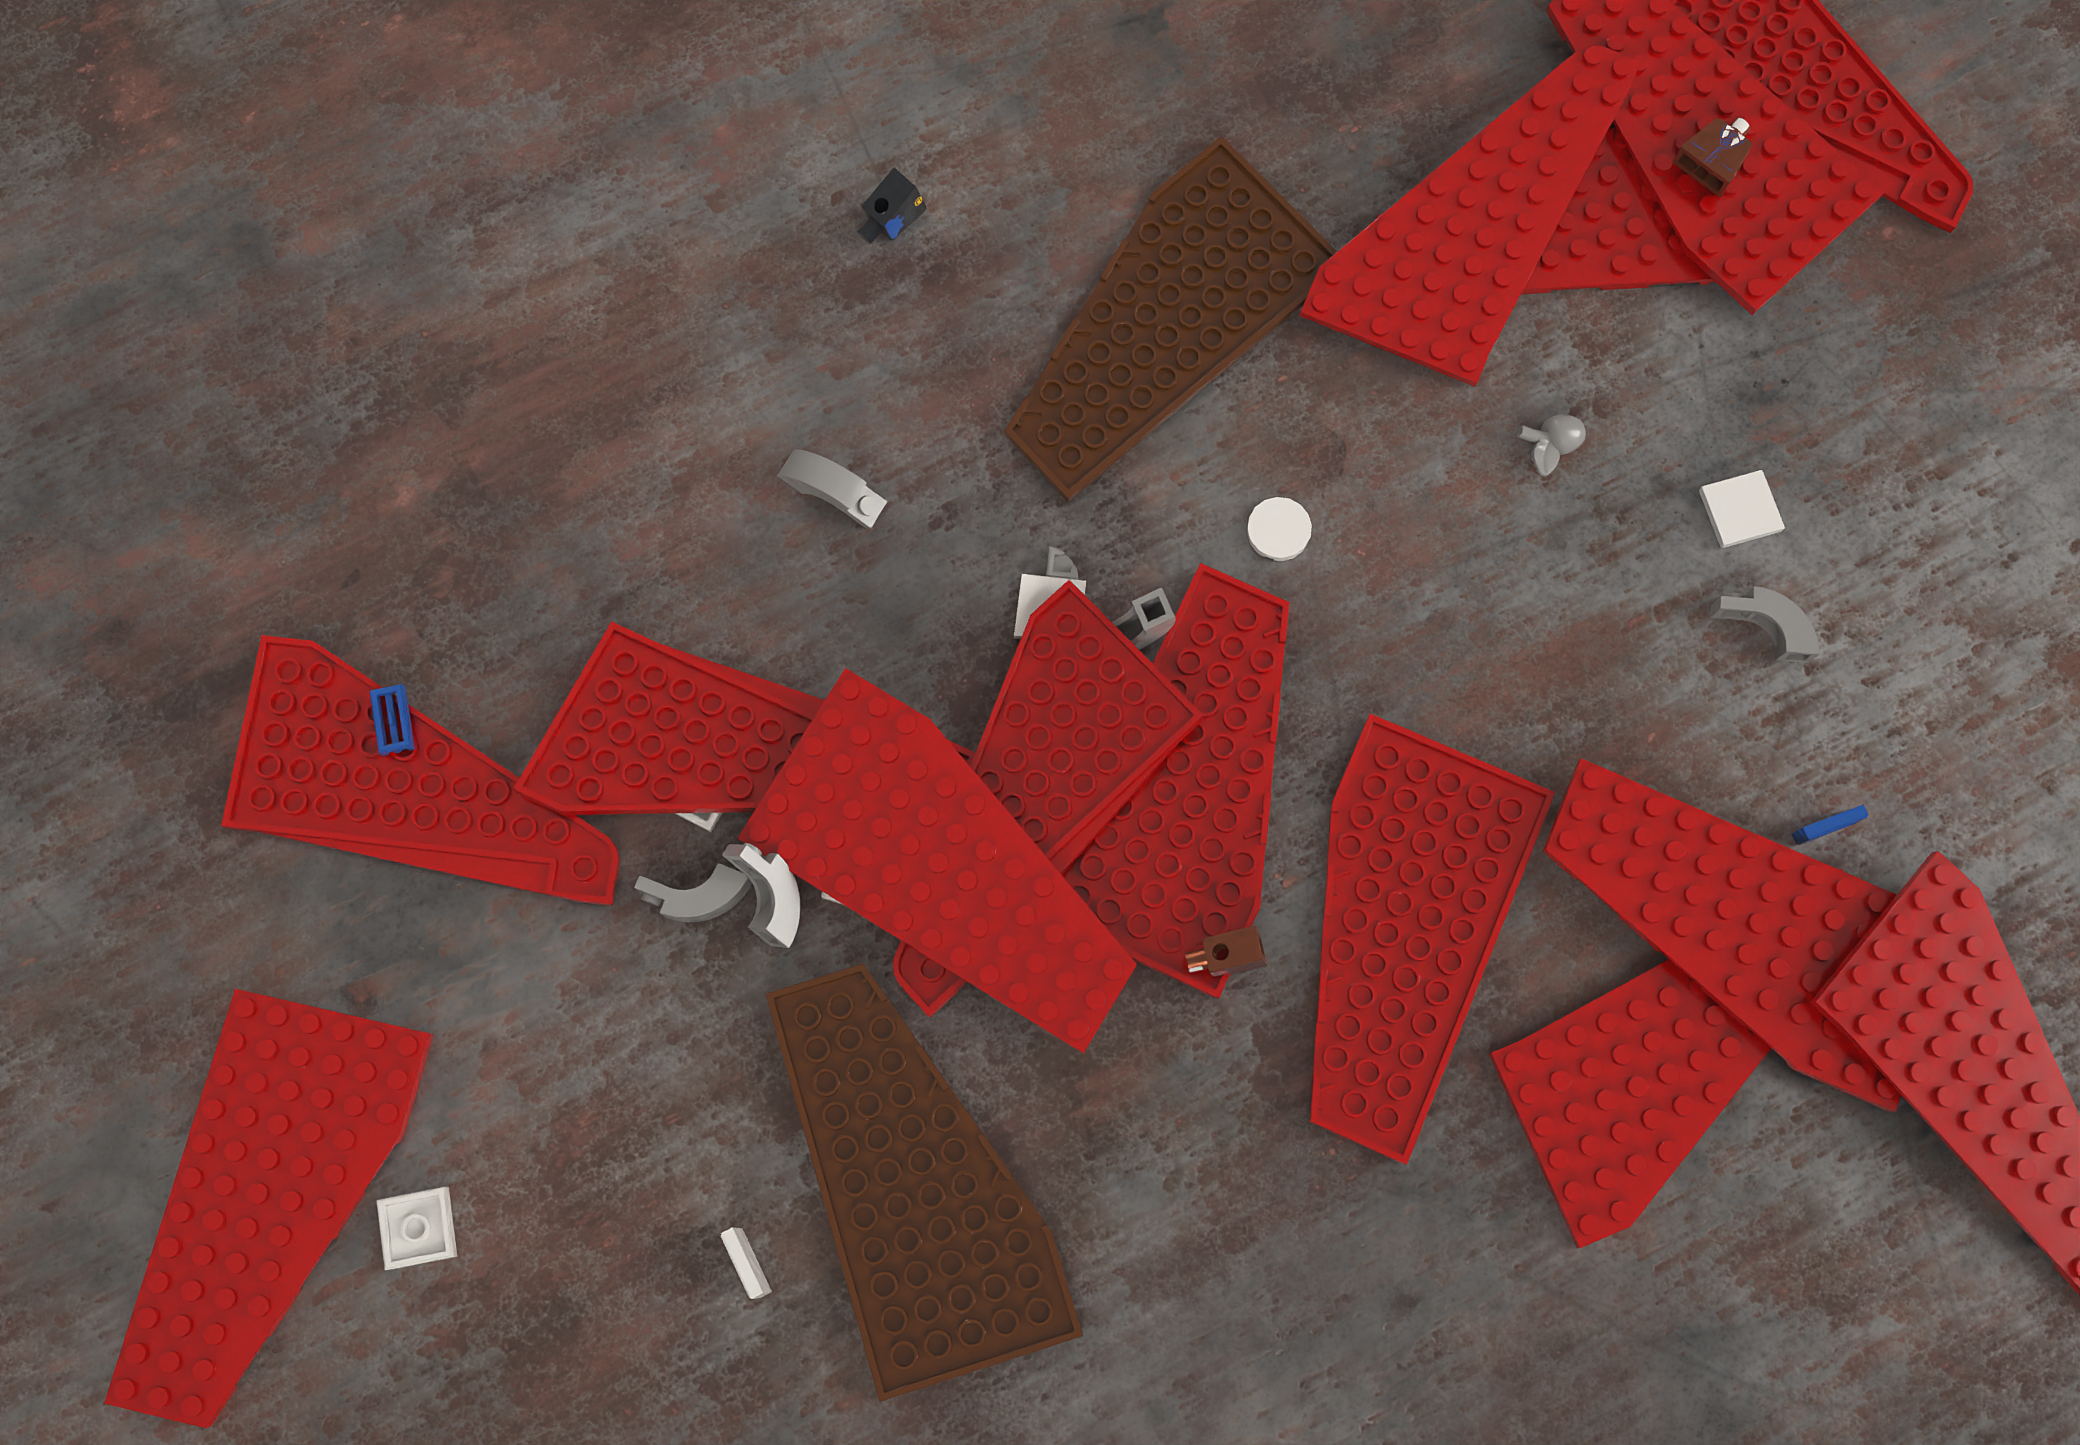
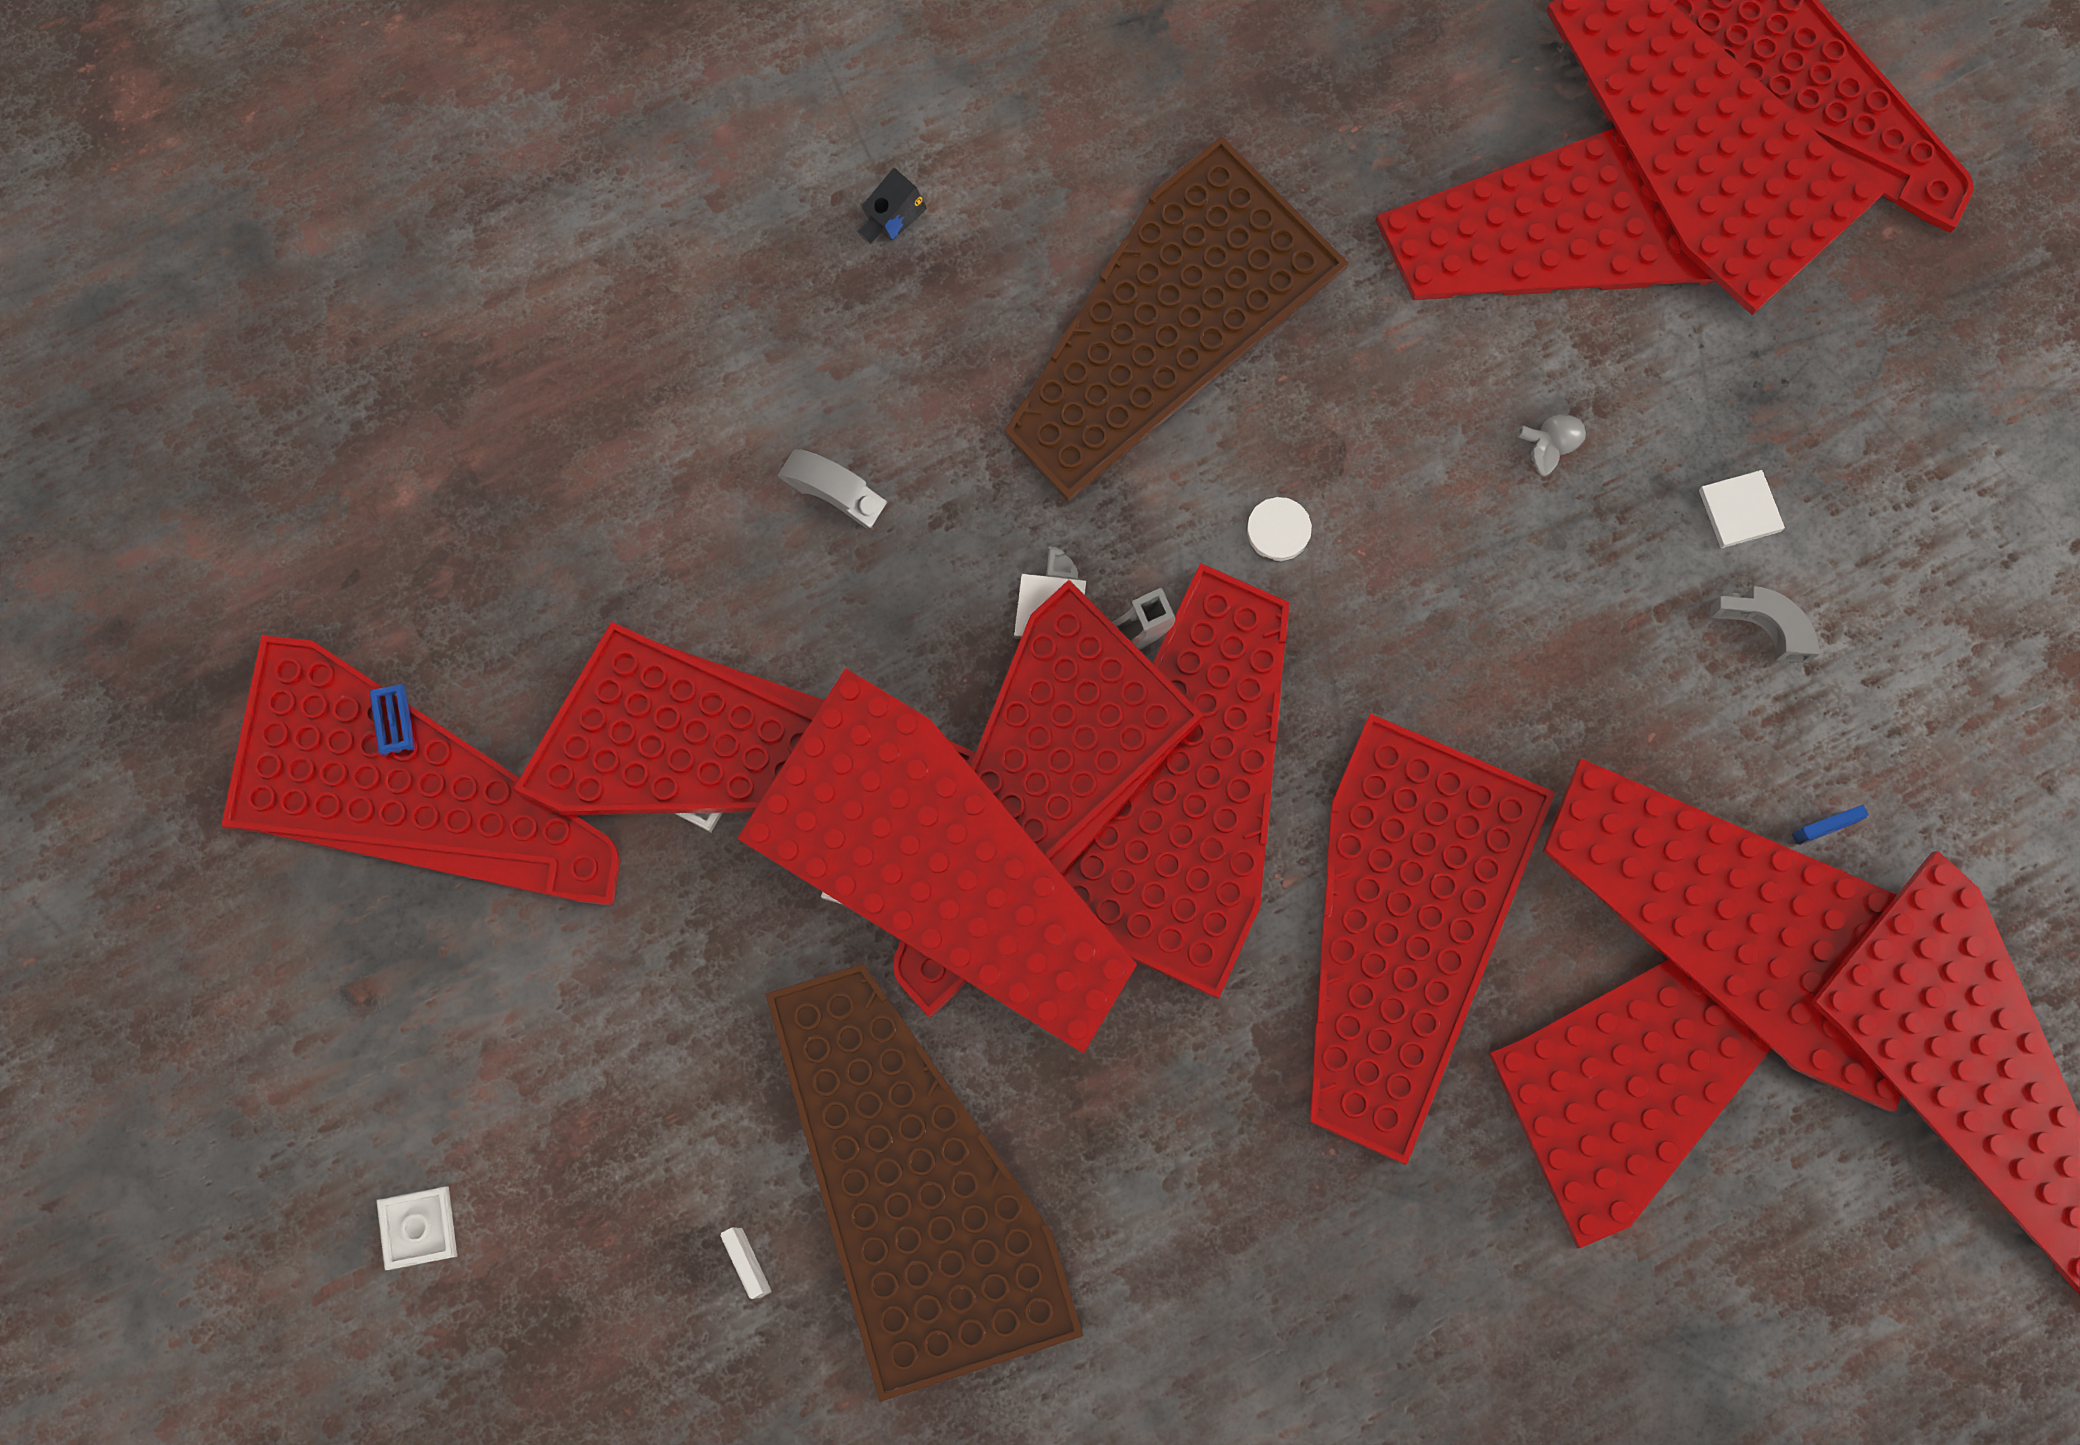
(270, 1174): red wing -> none
(701, 903): light grey arch -> none
(776, 892): arch -> none
(1244, 954): copper torso -> none
(1461, 245): red wing -> none
(1715, 154): copper torso -> none

